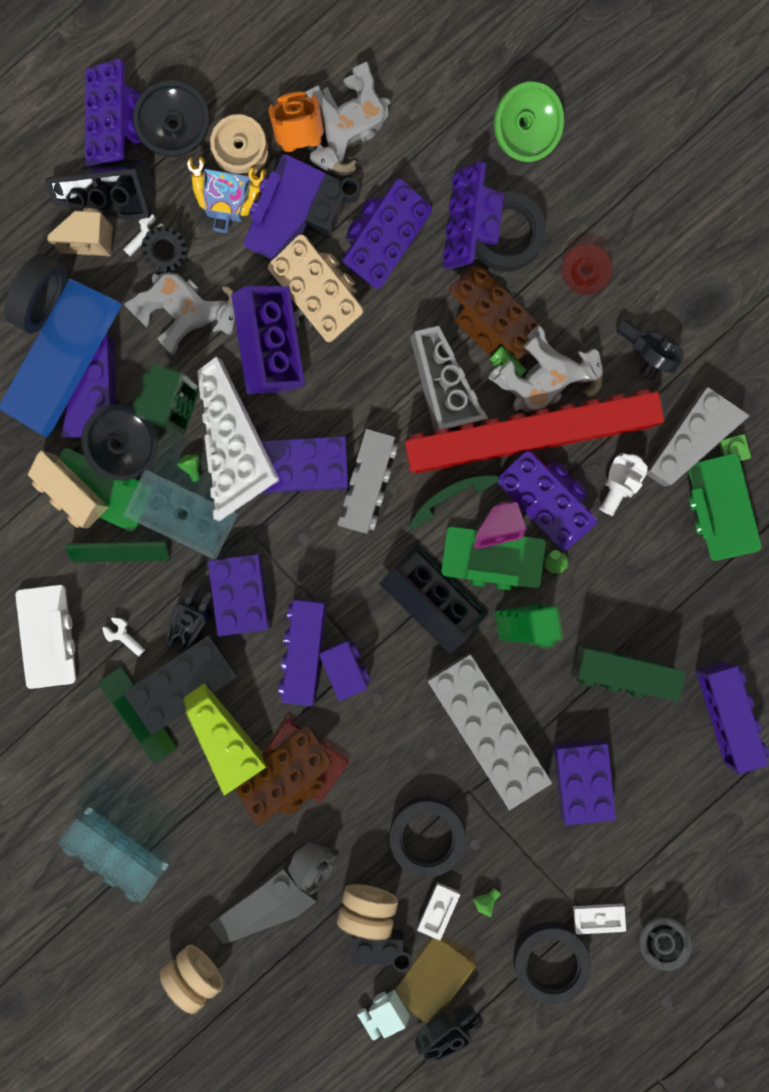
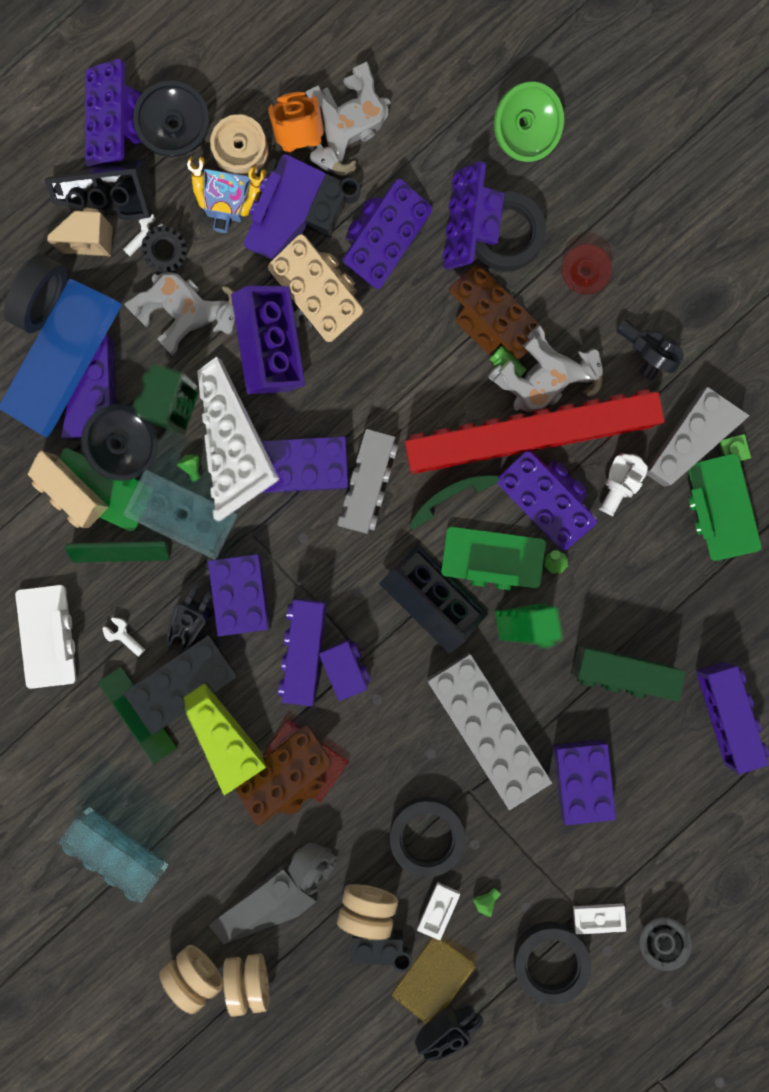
(246, 985): none -> tan wheel
(385, 1013): light aqua brick -> none
(444, 382): light grey wedge -> none
(501, 526): magenta slope -> none

